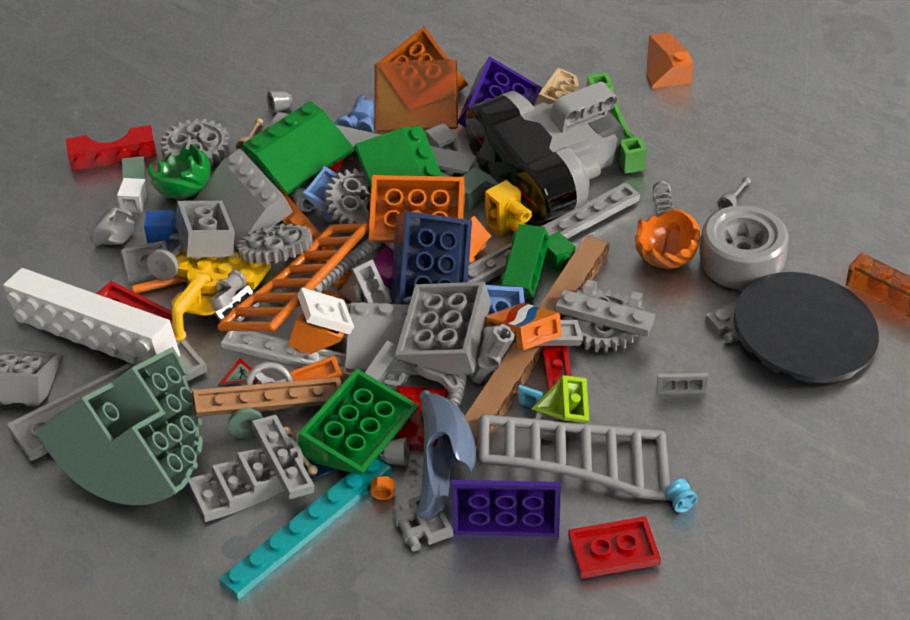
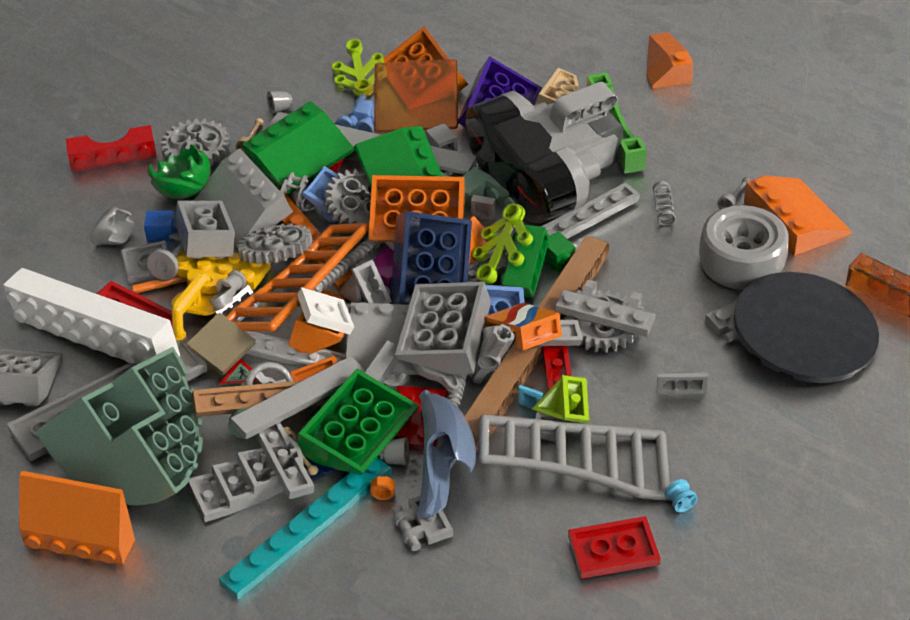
(74, 518): none -> orange slope
(132, 195): white brick -> none
(133, 167): sand green tile -> none
(221, 343): none -> dark tan tile
(288, 184): none -> light grey piece
(294, 398): none -> light grey tile
(362, 85): none -> lime plant
(483, 207): none -> light grey plate
(504, 208): yellow brick -> none
(506, 508): dark purple slope -> none
(512, 217): none -> lime plant
(668, 239): orange piece -> none
(799, 208): none -> orange slope

